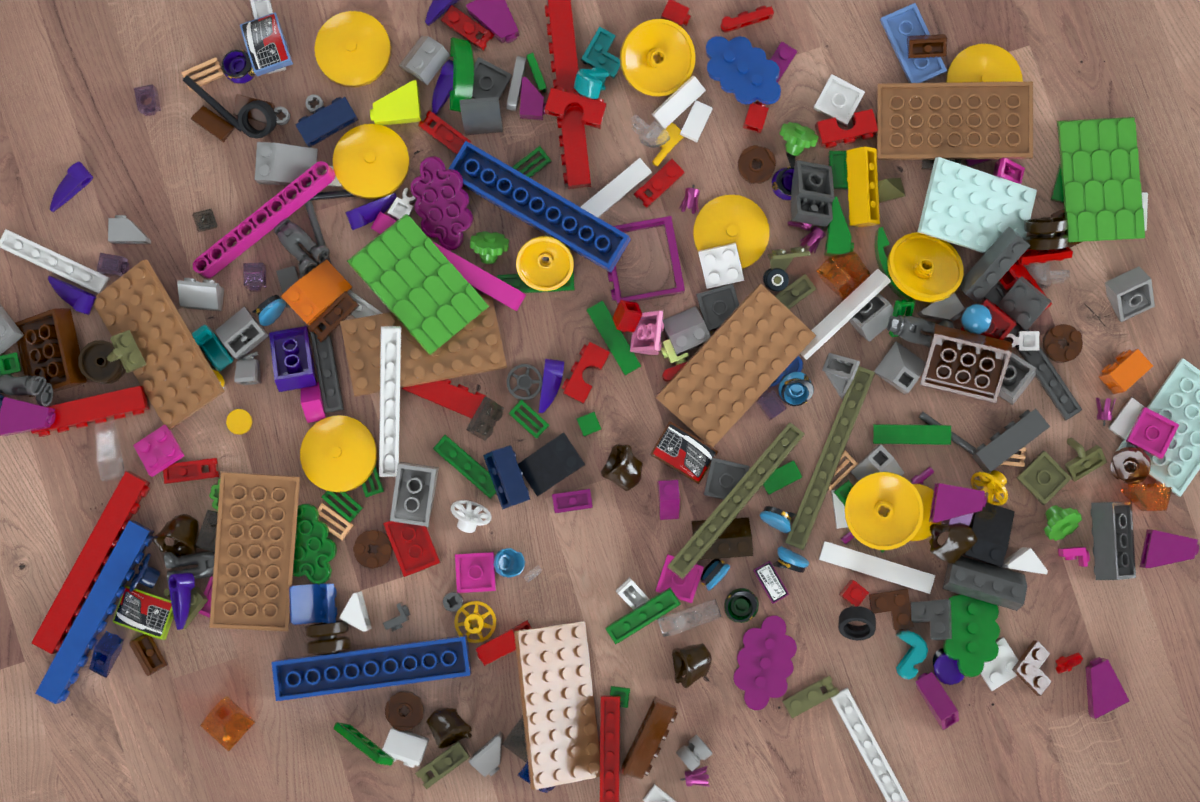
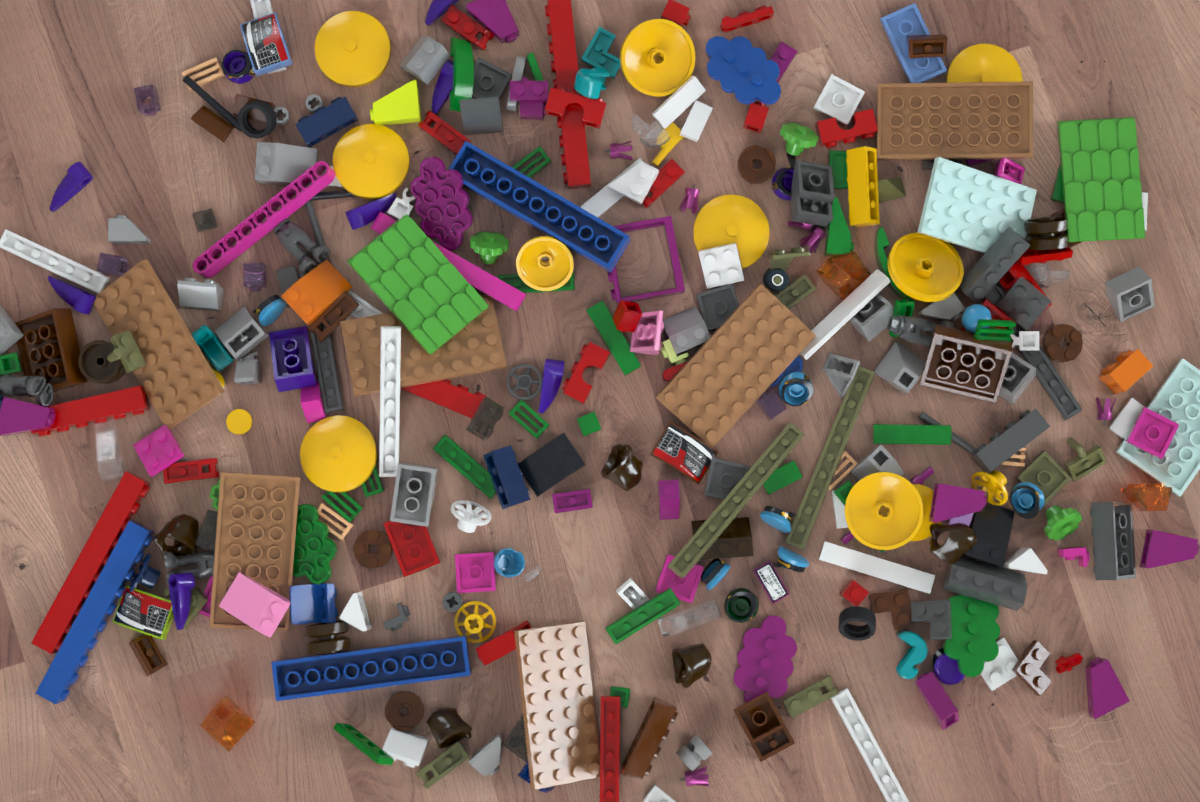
(106, 654): clear blue slope -> none
(255, 604): none -> bright pink slope
(528, 90): none -> magenta plate
(616, 149): none -> flat silver piece
(635, 182): none -> white wing
(764, 726): none -> reddish brown slope
(988, 333): none -> green tile
(1026, 500): none -> dark azure piece
(1130, 455): reddish brown plate -> none

